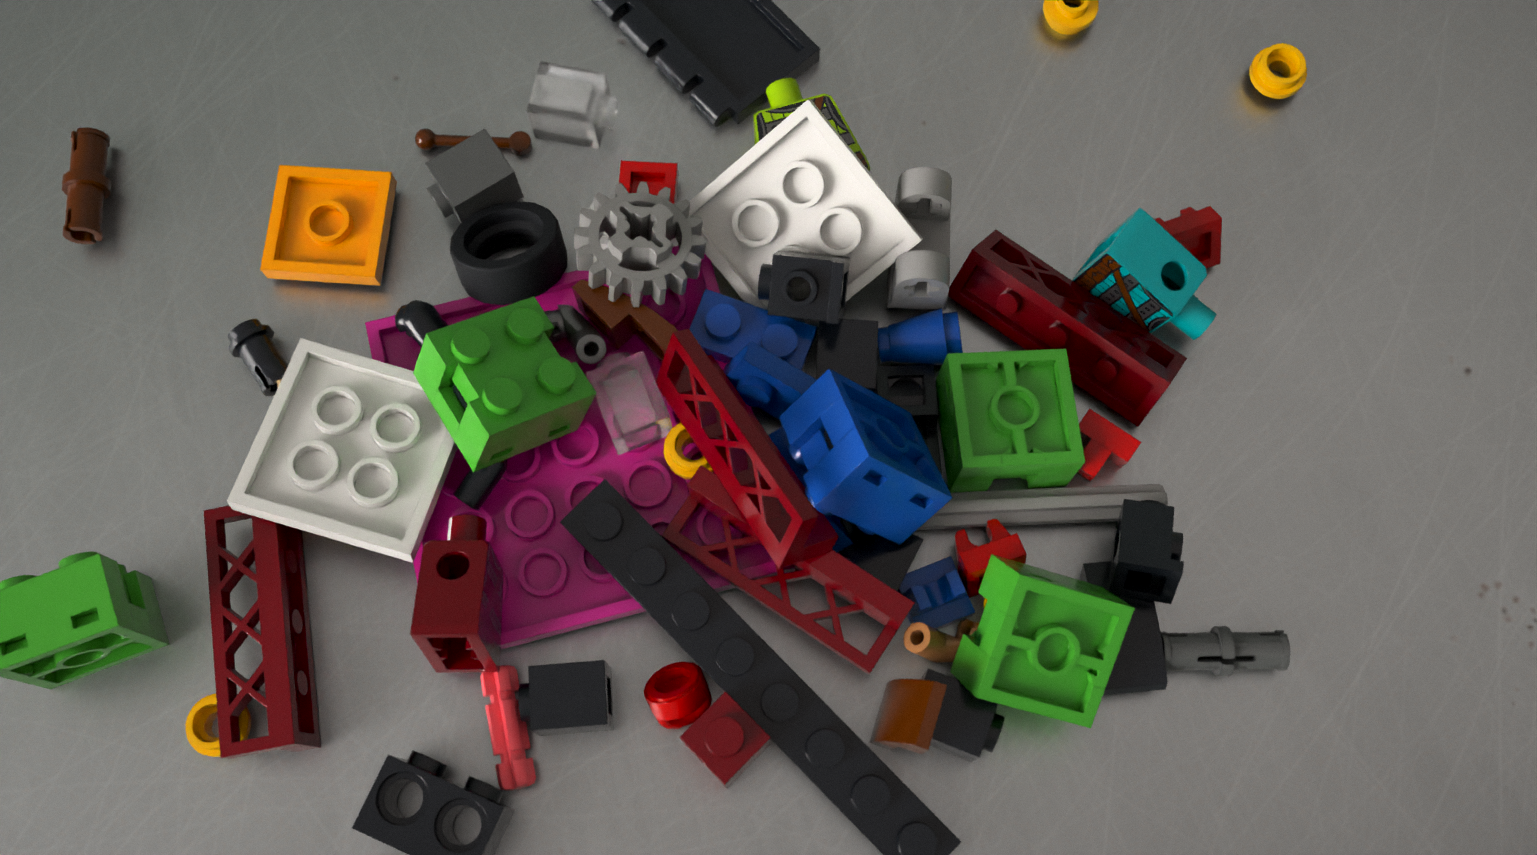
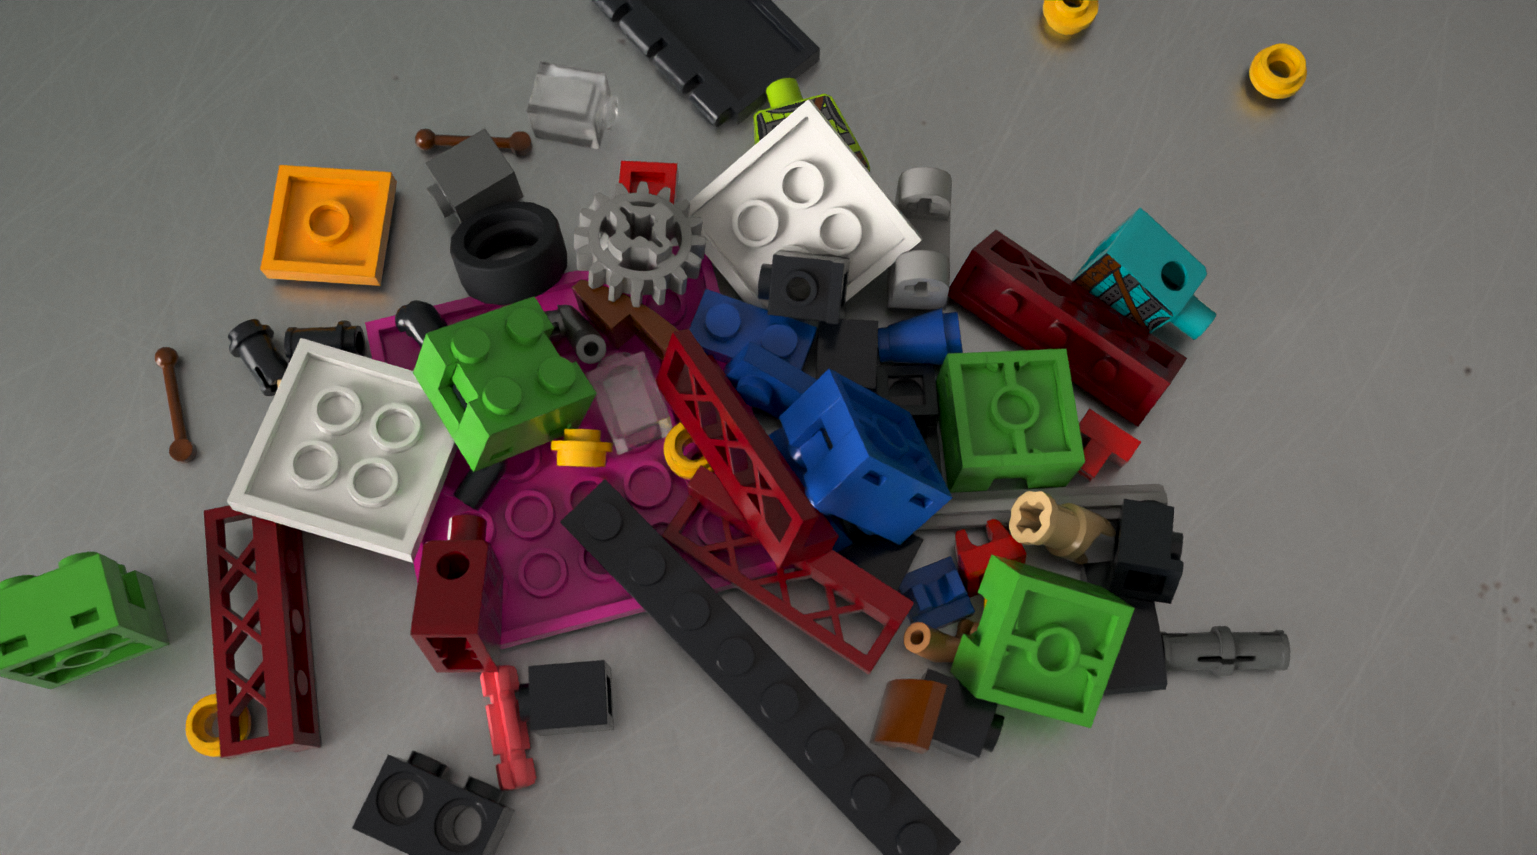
(86, 186): reddish brown pin -> none
(181, 449): none -> reddish brown hinge
(342, 337): none -> black pin
(581, 448): none -> yellow plate
(678, 694): red tile -> none
(726, 739): dark red brick -> none
(1063, 528): none -> tan piece
(1198, 233): red tile -> none

